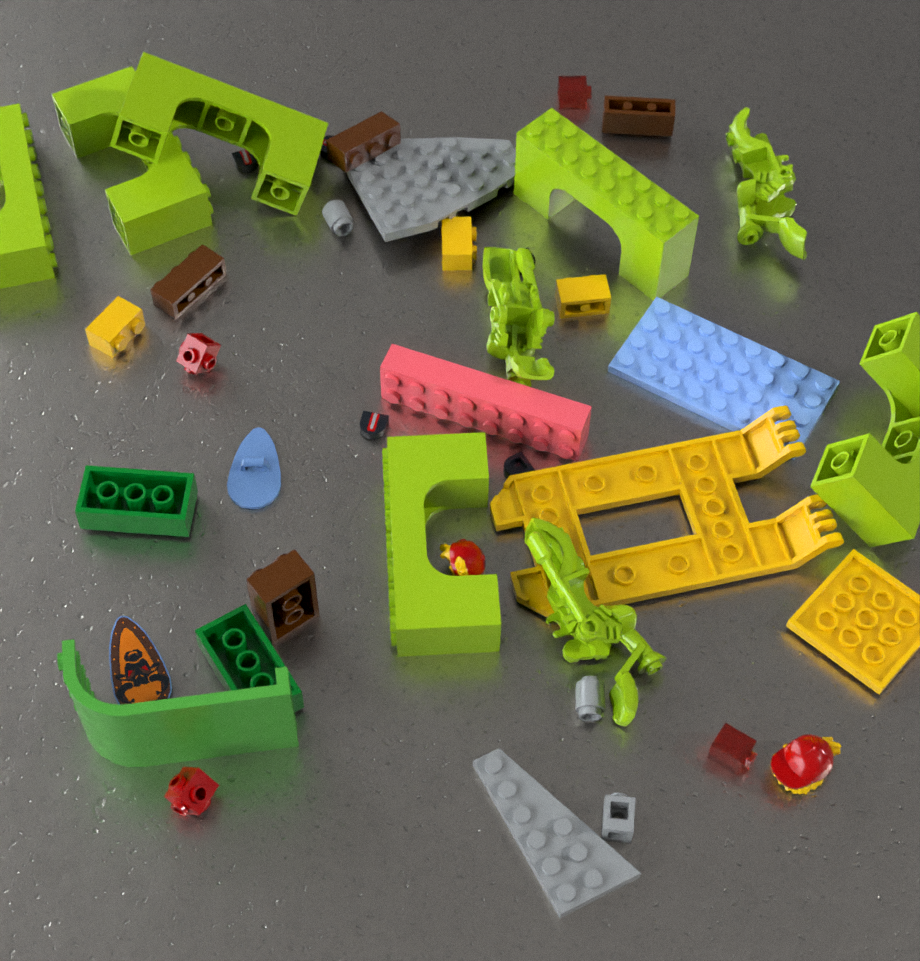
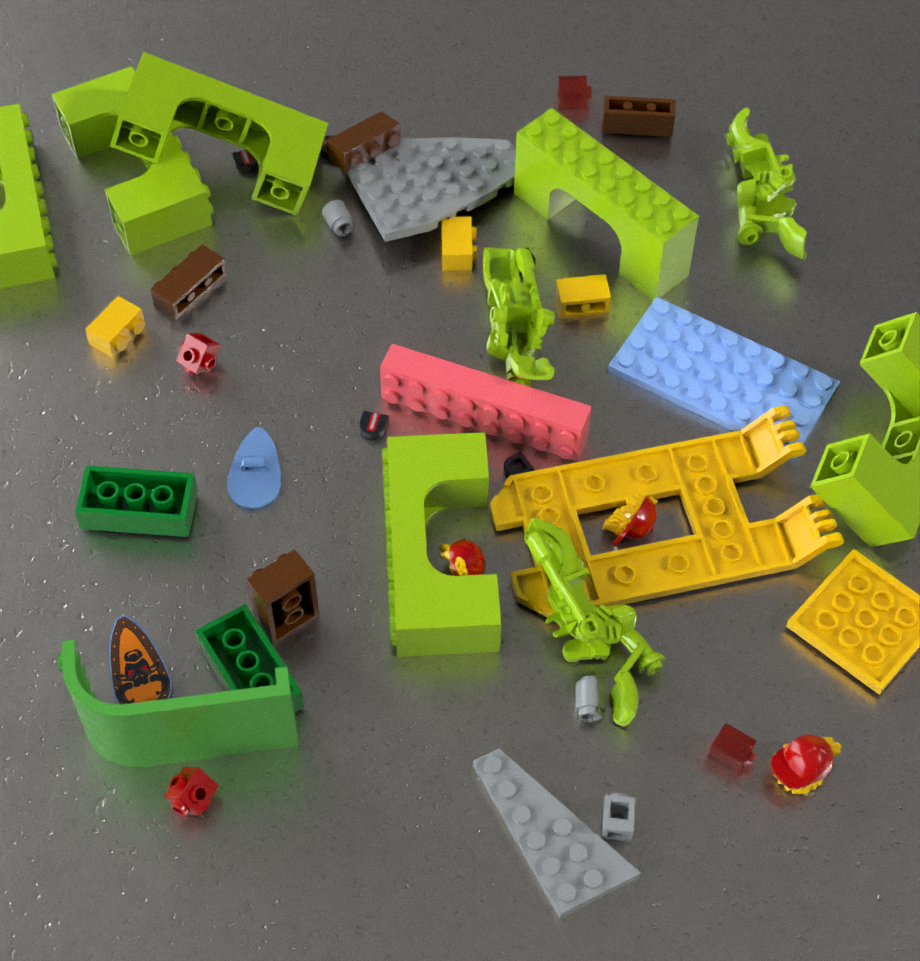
(632, 520): none -> hair

